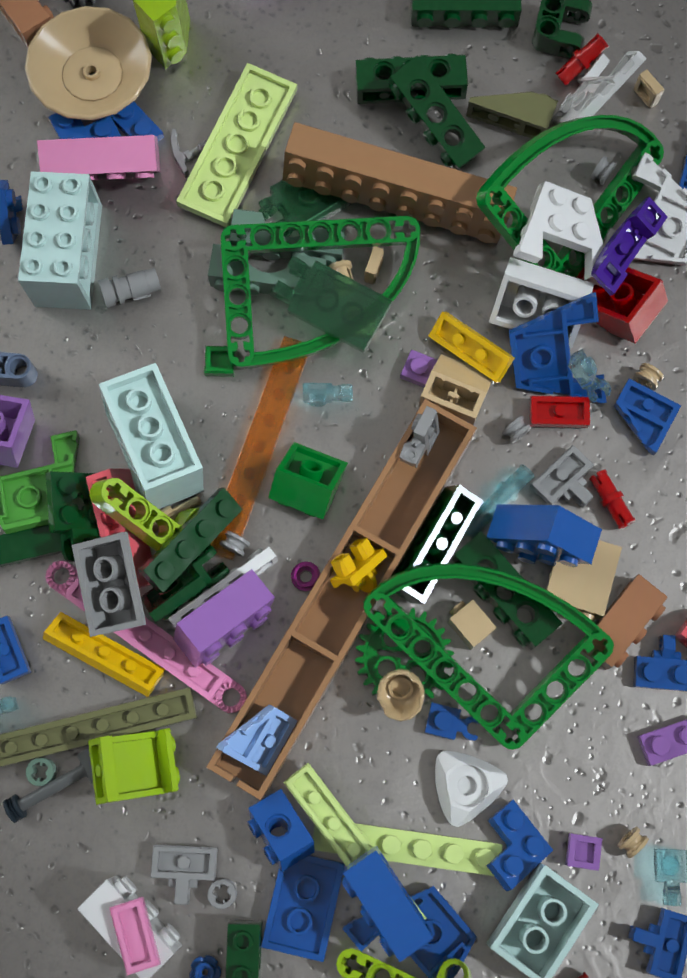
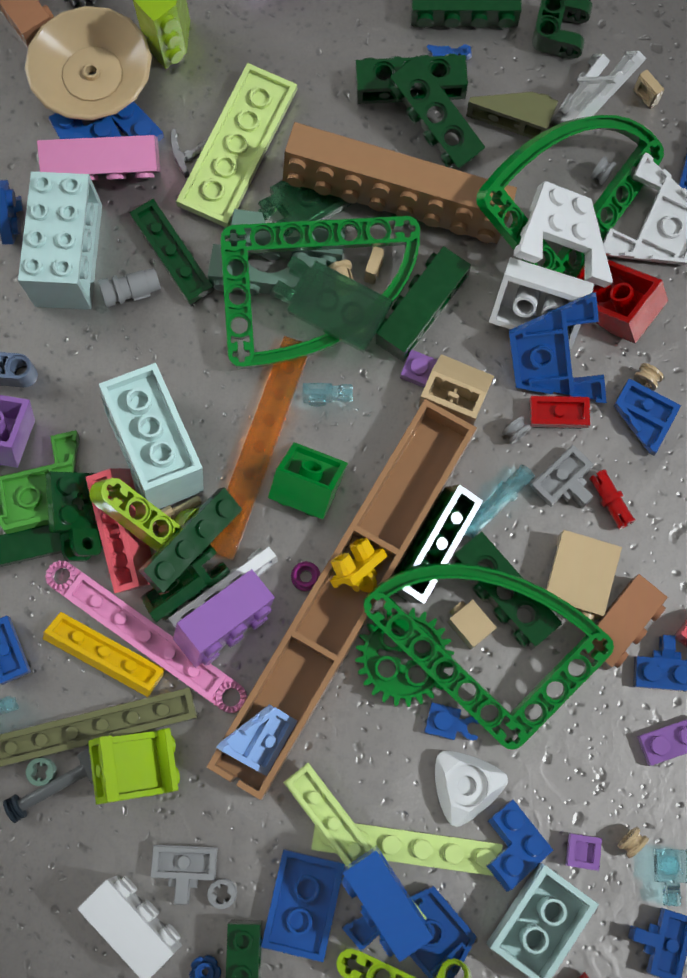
(108, 584): light grey slope -> none
(135, 936): bright pink tile -> none
(171, 251): none -> dark green plate
(218, 362): green tile -> none
(234, 543): light grey bush -> none
(278, 812): blue brick -> none
(401, 694): tan hair -> none
(423, 303): none -> dark green brick
(425, 433): light grey hinge -> none
(444, 50): none -> blue piece
(471, 347): yellow plate -> none
(544, 534): blue brick -> none
(582, 59): red pin -> none
(585, 373): clear light blue plate -> none
(626, 243): dark purple slope -> none

